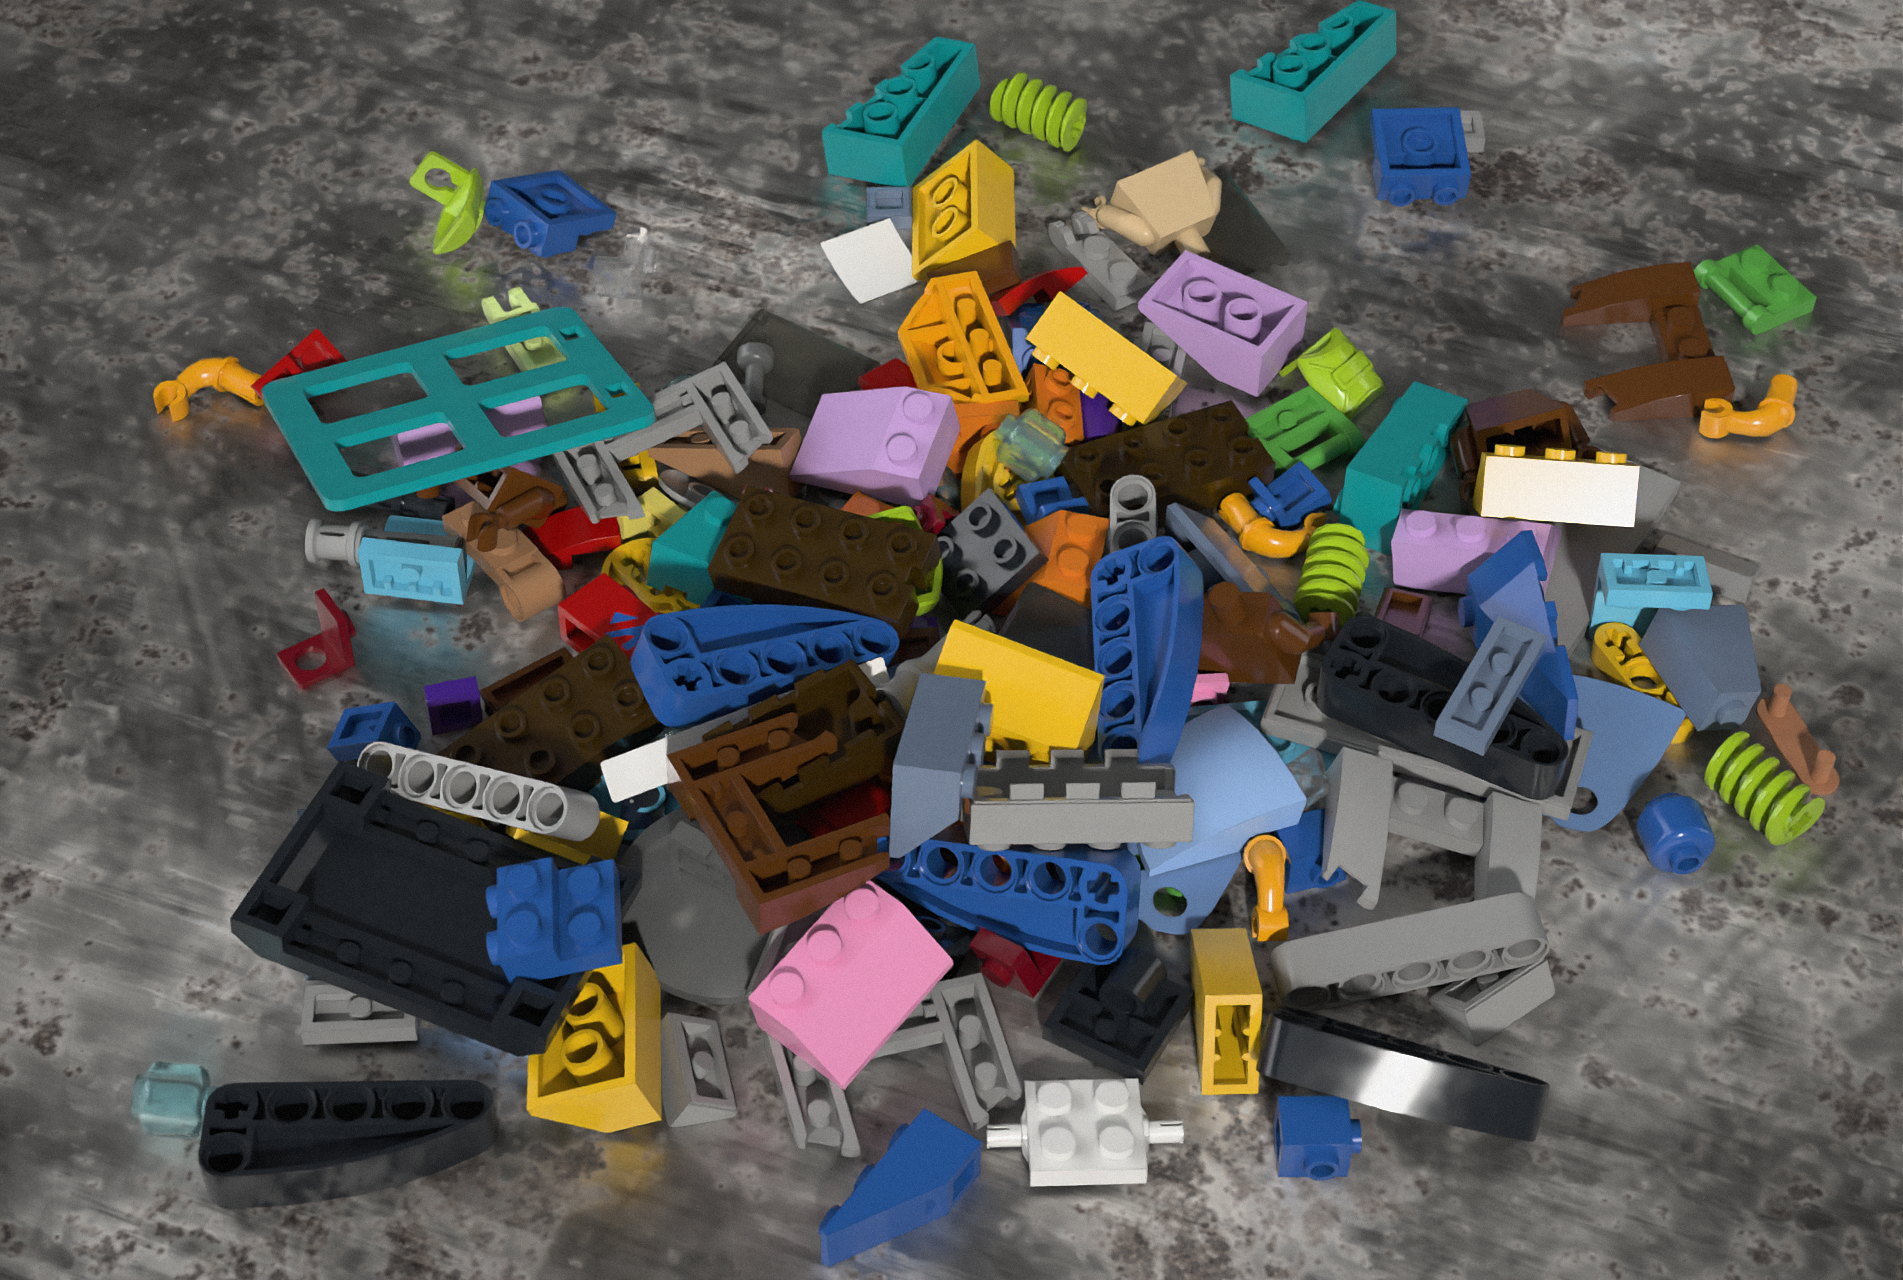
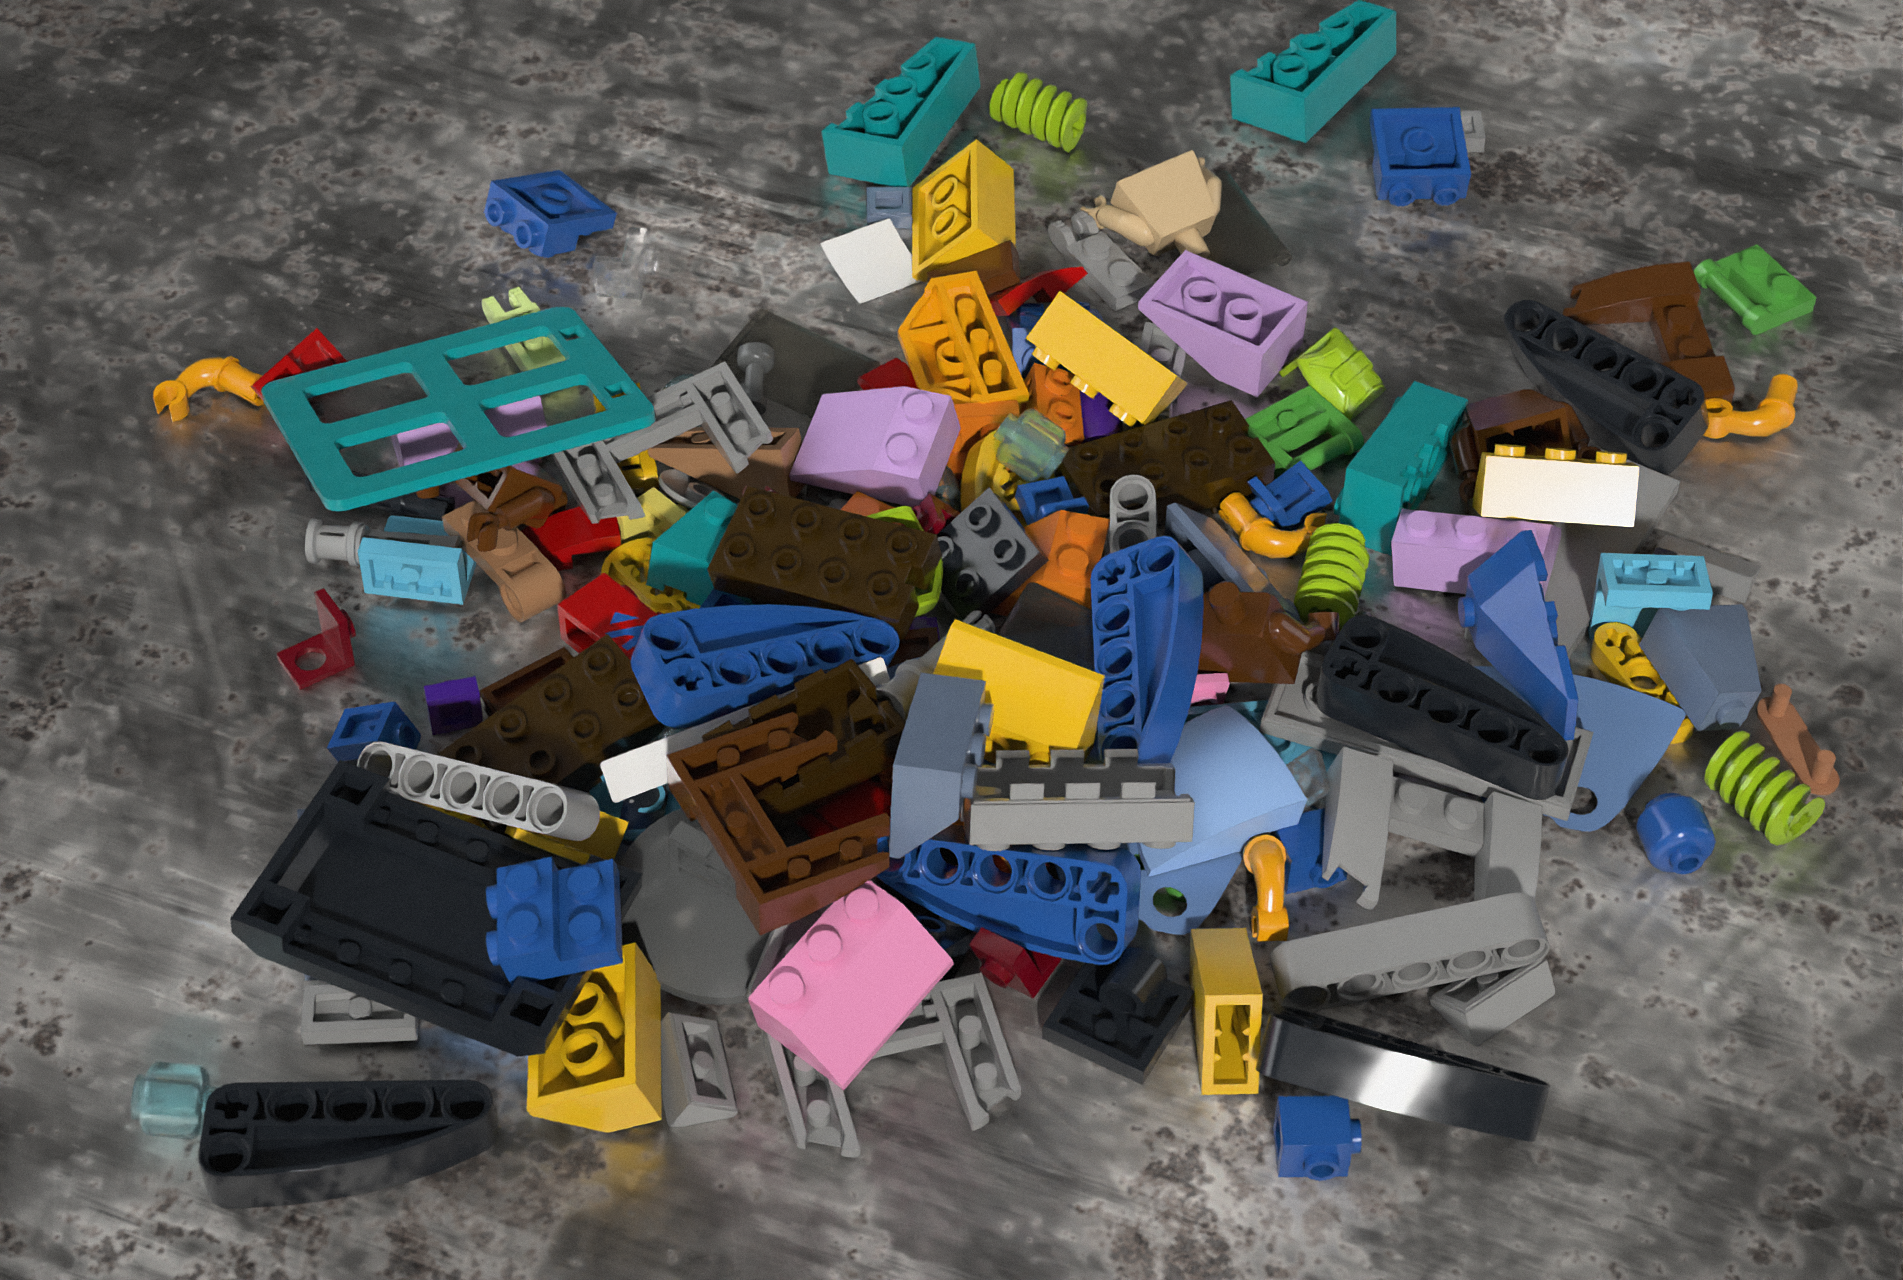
(462, 206): lime piece -> none
(911, 1185): blue slope -> none
(1084, 1132): white plate -> none
(1405, 610): tile -> none
(1490, 685): sand blue plate -> none
(1609, 400): none -> black beam

